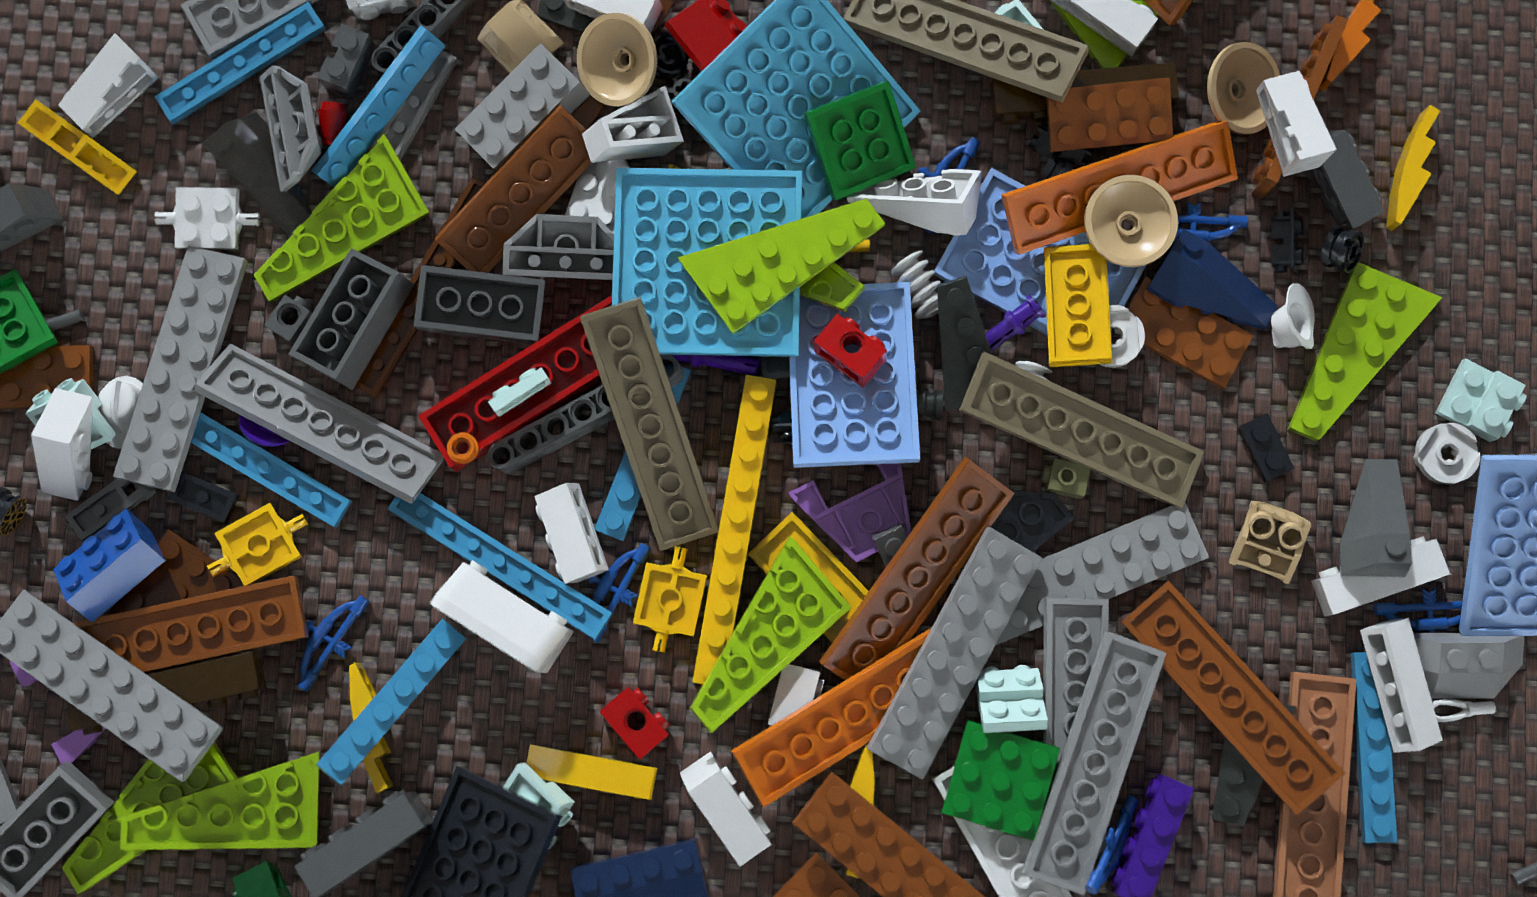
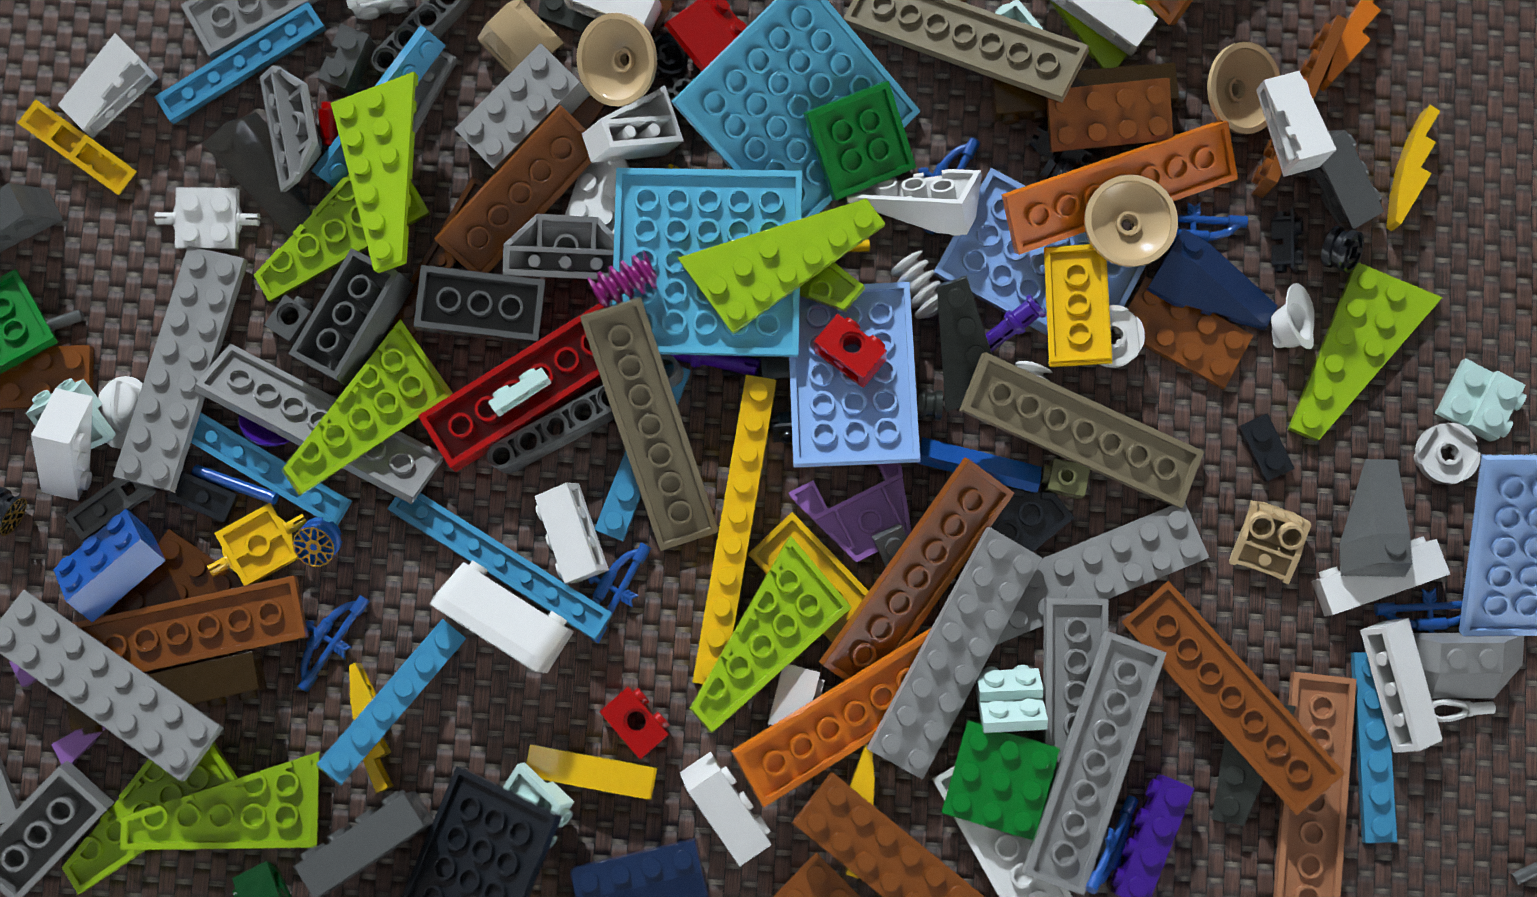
(235, 484): none -> blue bar
(317, 542): none -> blue wheel
(375, 405): none -> lime wing
(379, 156): none -> lime wing
(455, 441): orange plate -> none
(624, 281): none -> magenta piece
(670, 599): yellow plate -> none
(1005, 470): none -> blue tile

